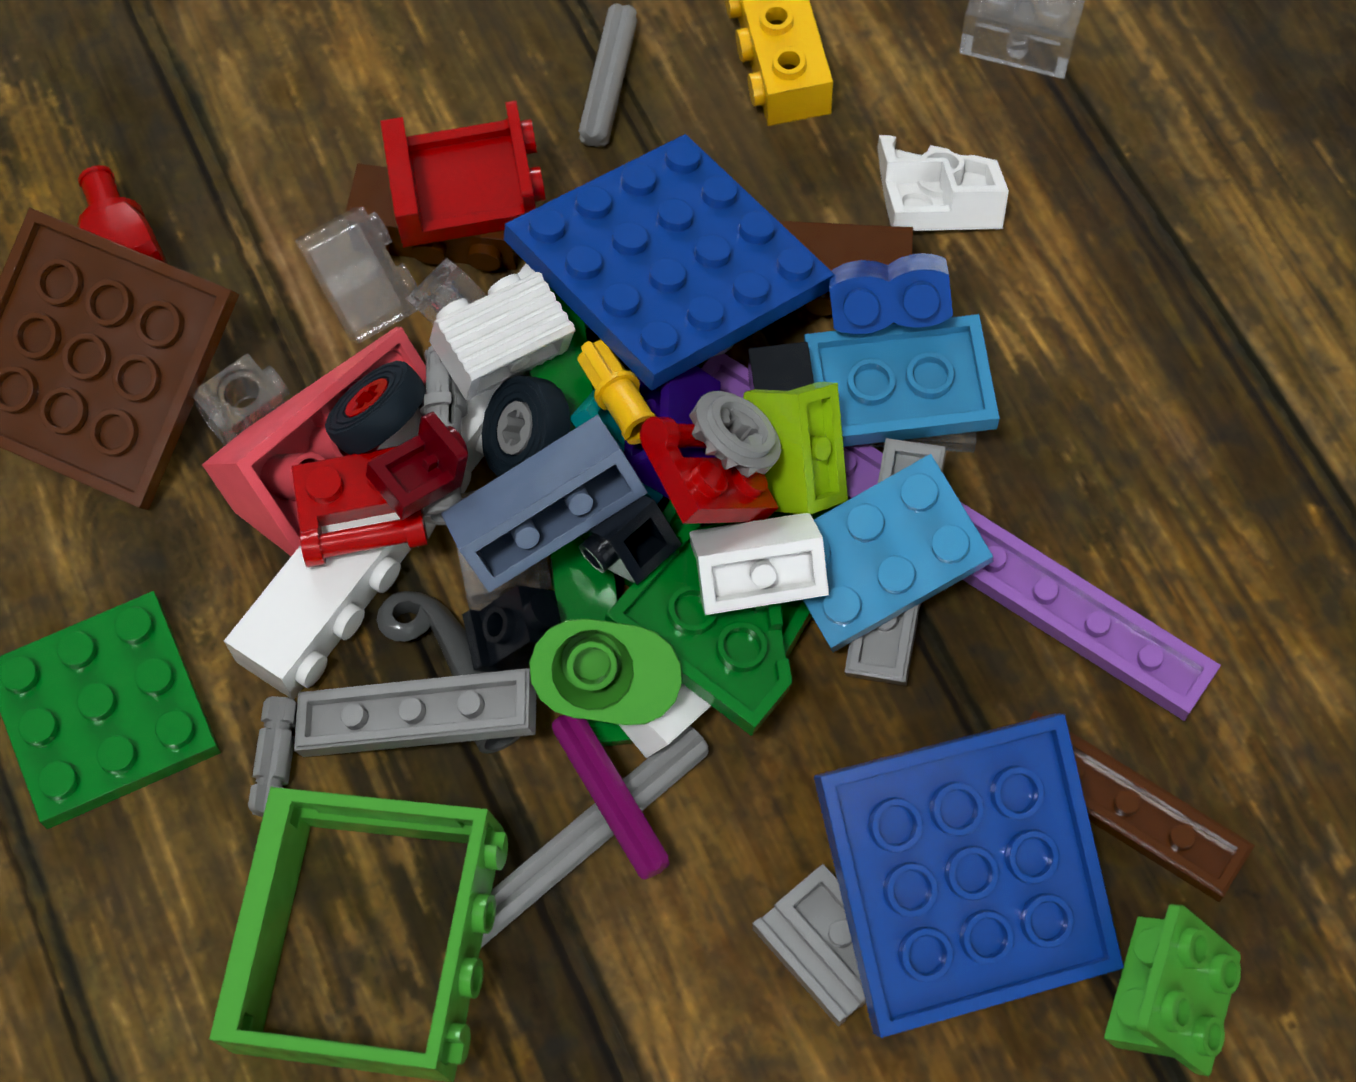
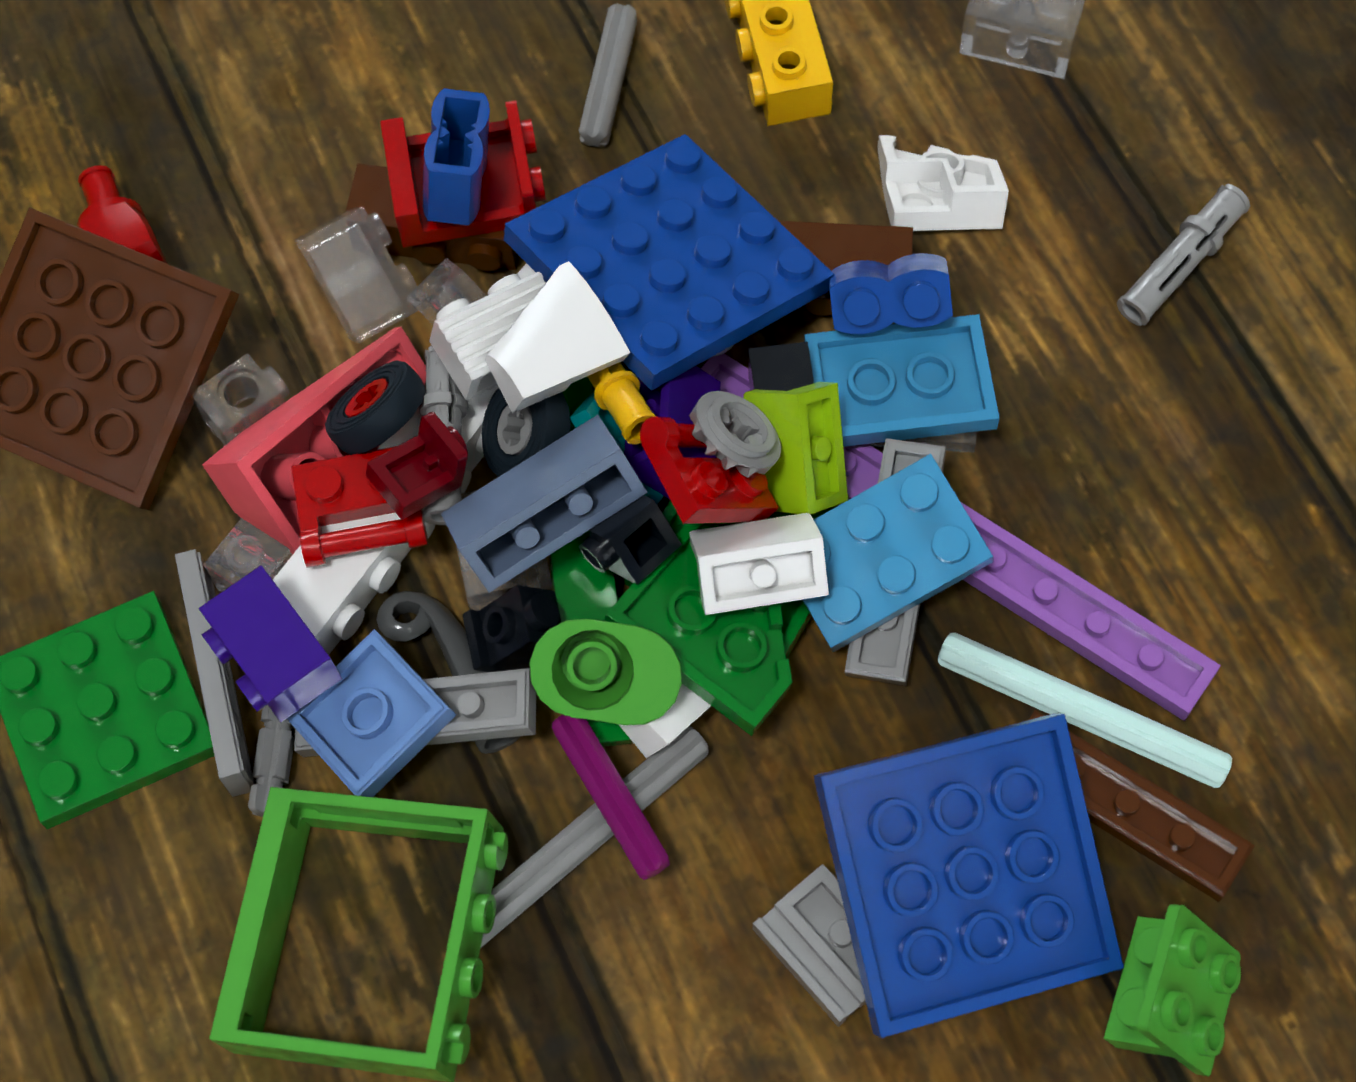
(215, 680): none -> light grey tile
(243, 552): none -> clear brick
(269, 643): none -> dark purple brick
(372, 717): none -> medium blue tile
(455, 156): none -> blue brick
(555, 341): none -> white slope
(1085, 710): none -> light aqua axle
(1198, 238): none -> light grey pin

